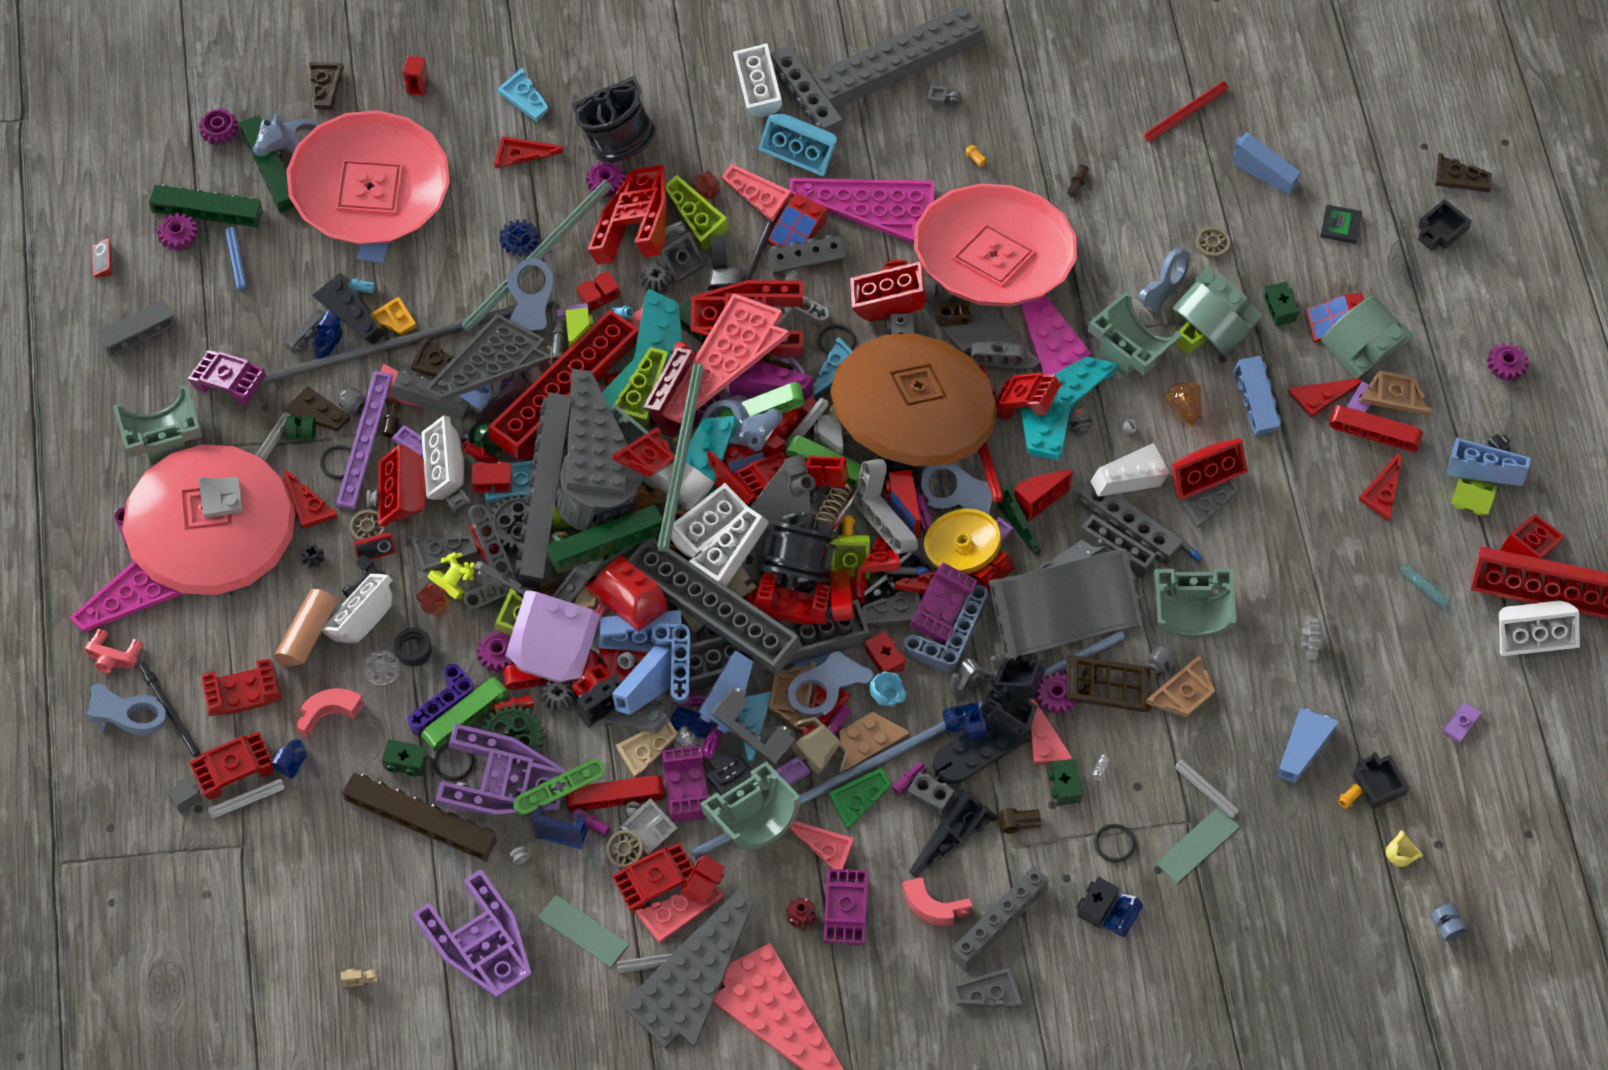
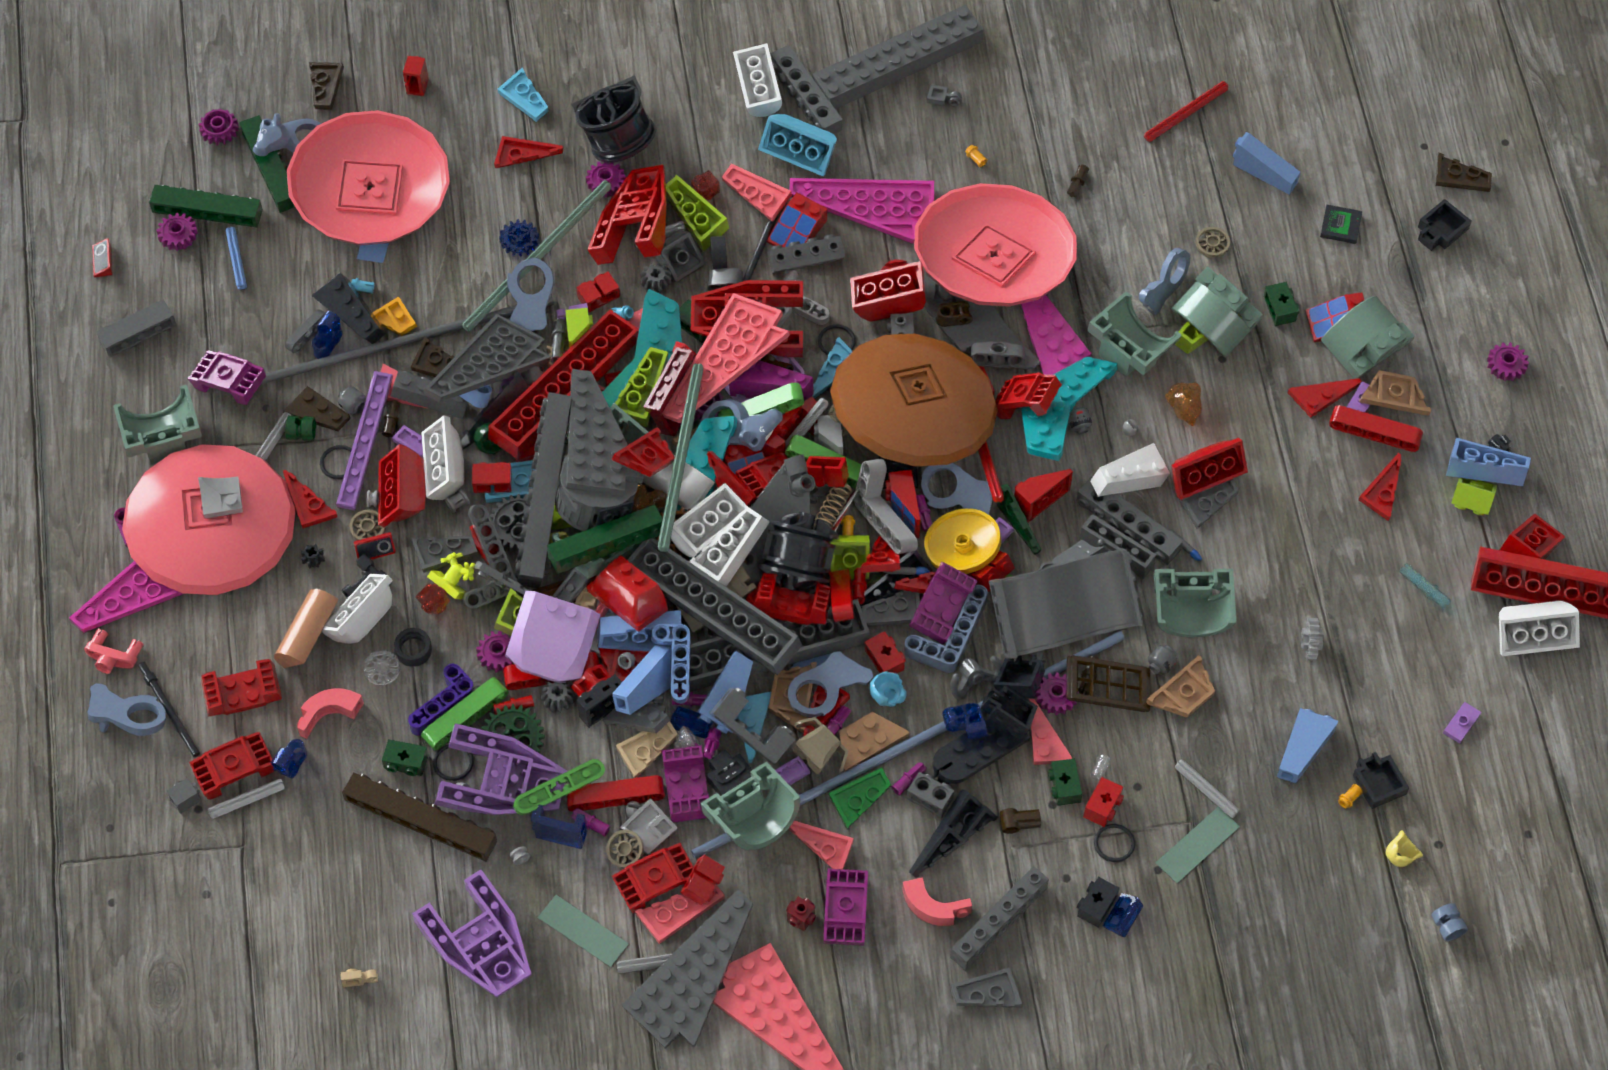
(478, 453): red pin -> none
(1102, 812): none -> red brick
(1257, 395): medium blue wedge -> none

